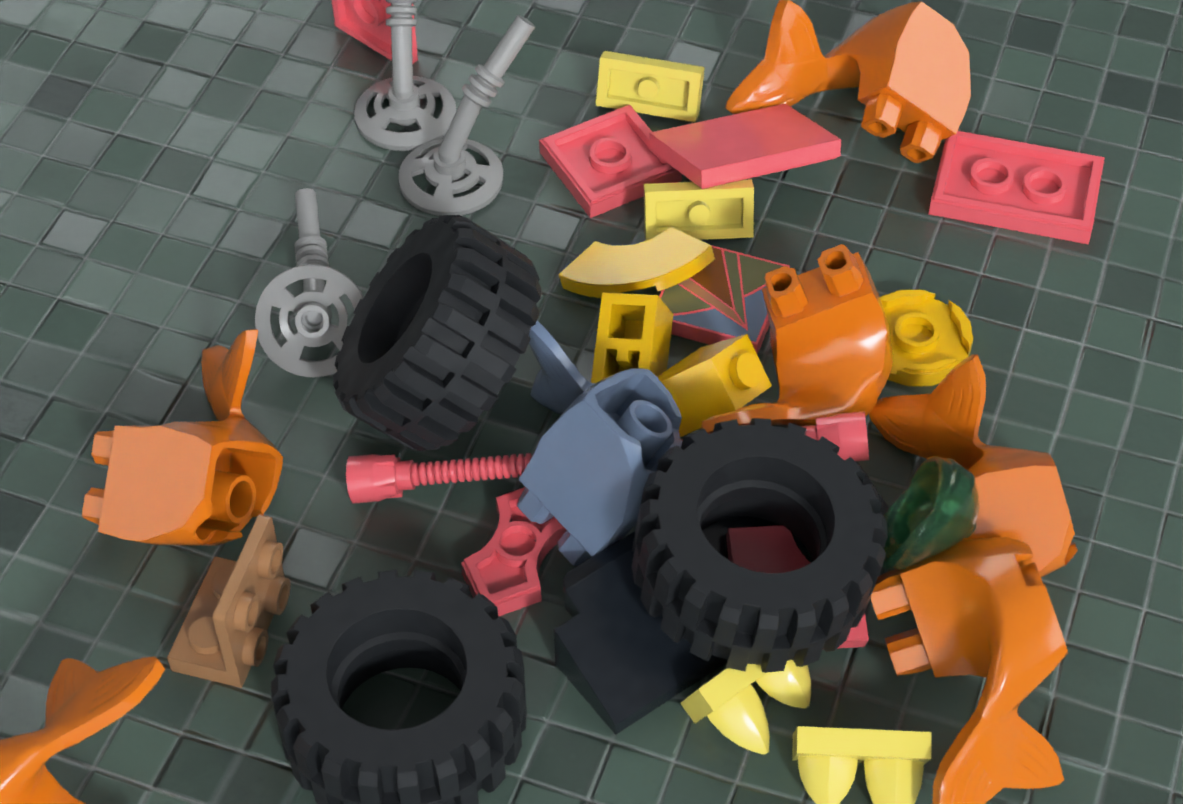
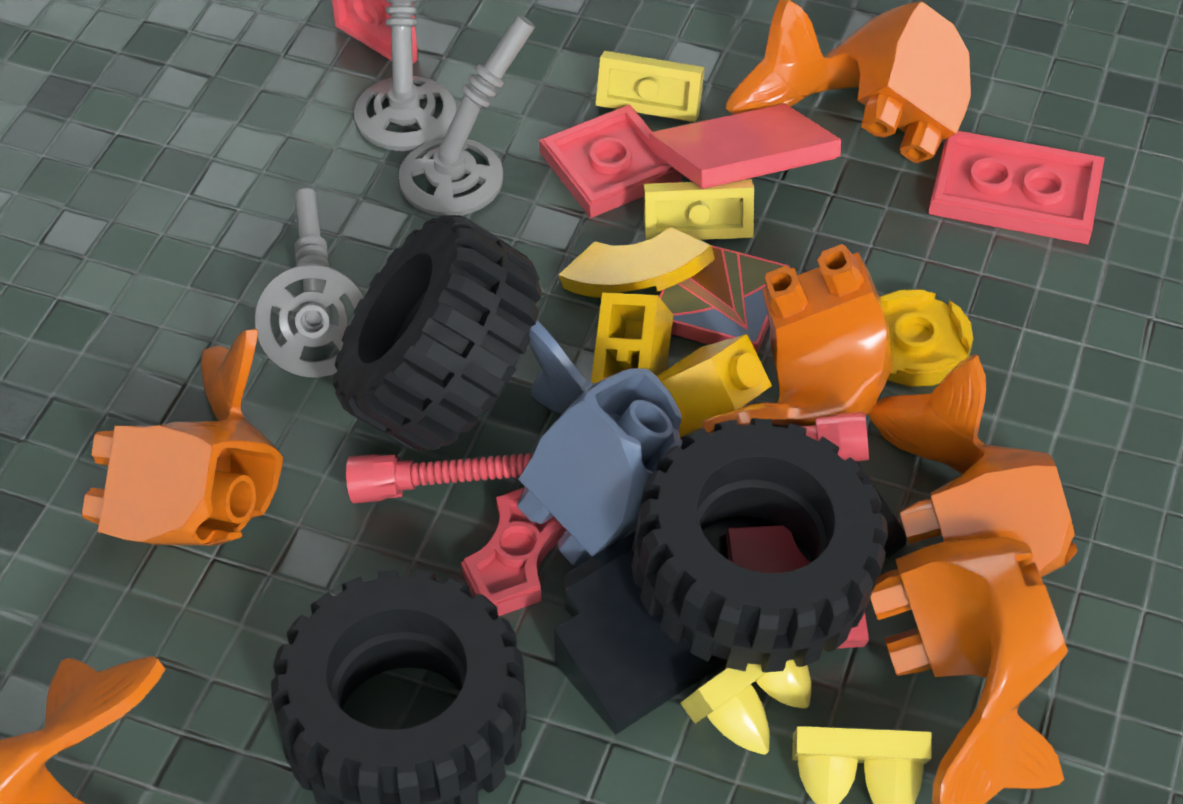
(233, 611): medium nougat bracket -> none
(931, 513): clear green hat -> none

